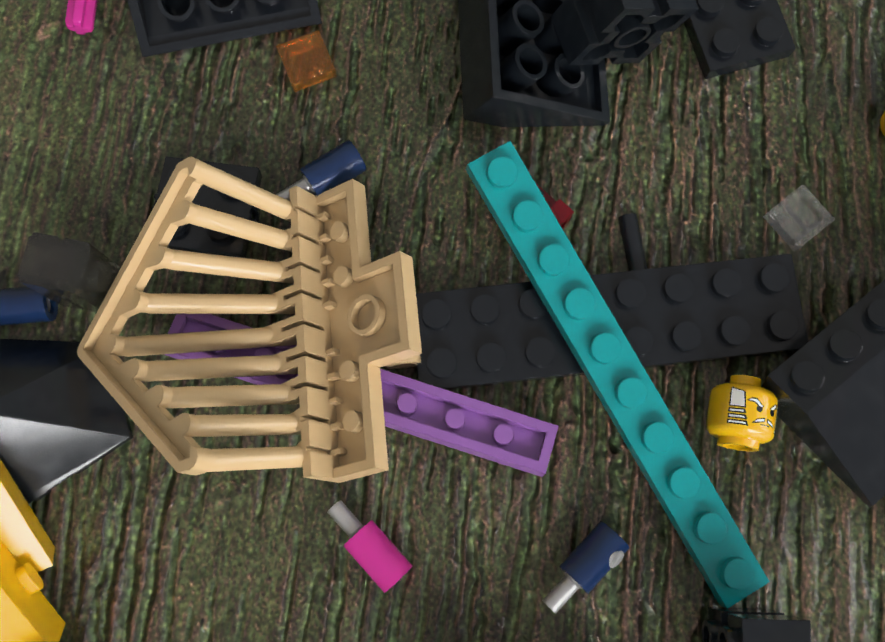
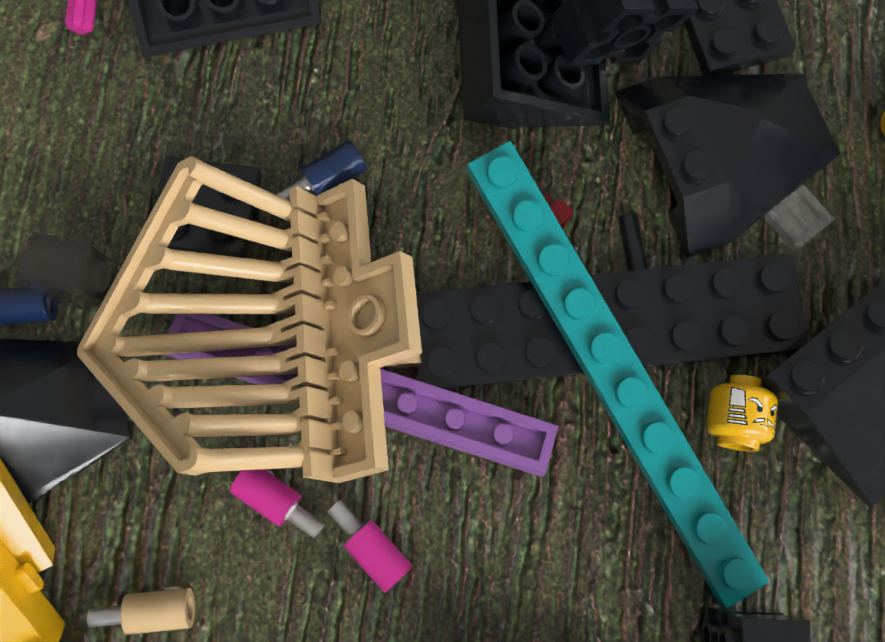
(148, 611): none -> tan piece
(274, 500): none -> dark pink piece
(306, 61): clear orange tile -> none
(587, 564): dark blue piece -> none
(728, 147): none -> black wedge

